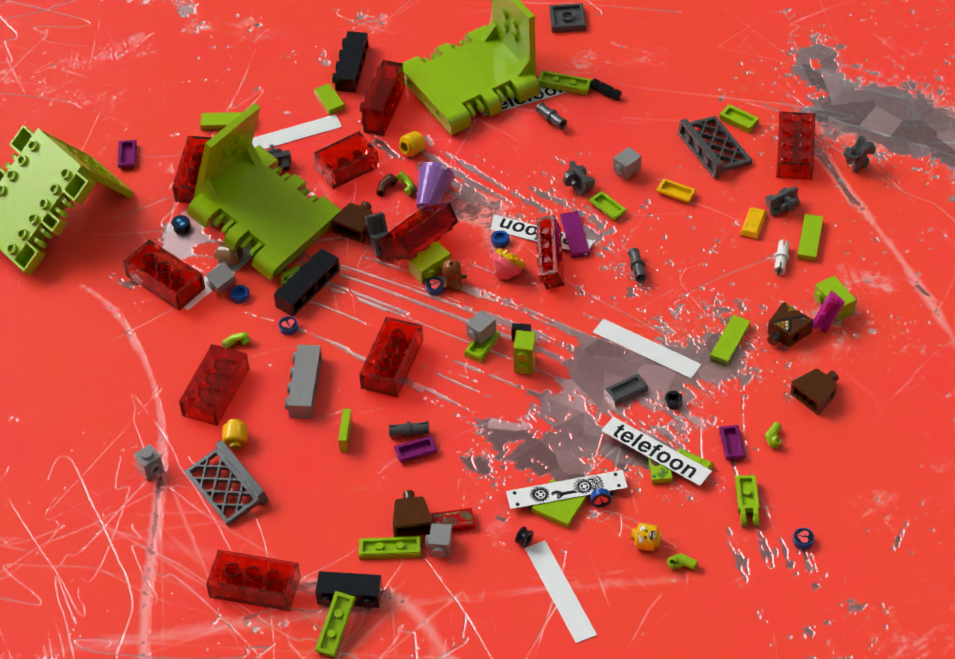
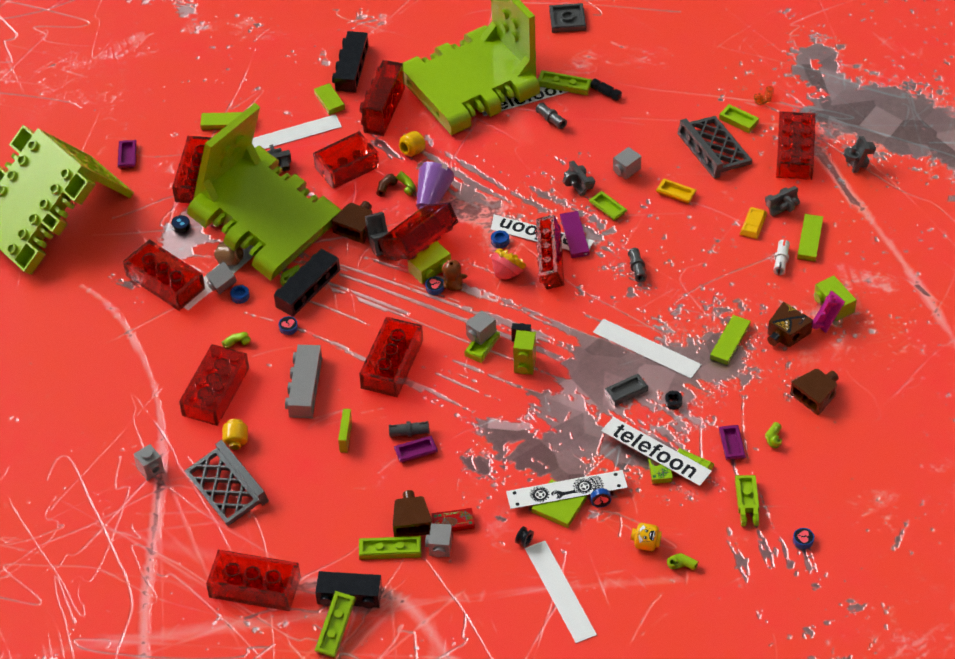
(767, 97): none -> clear orange arm

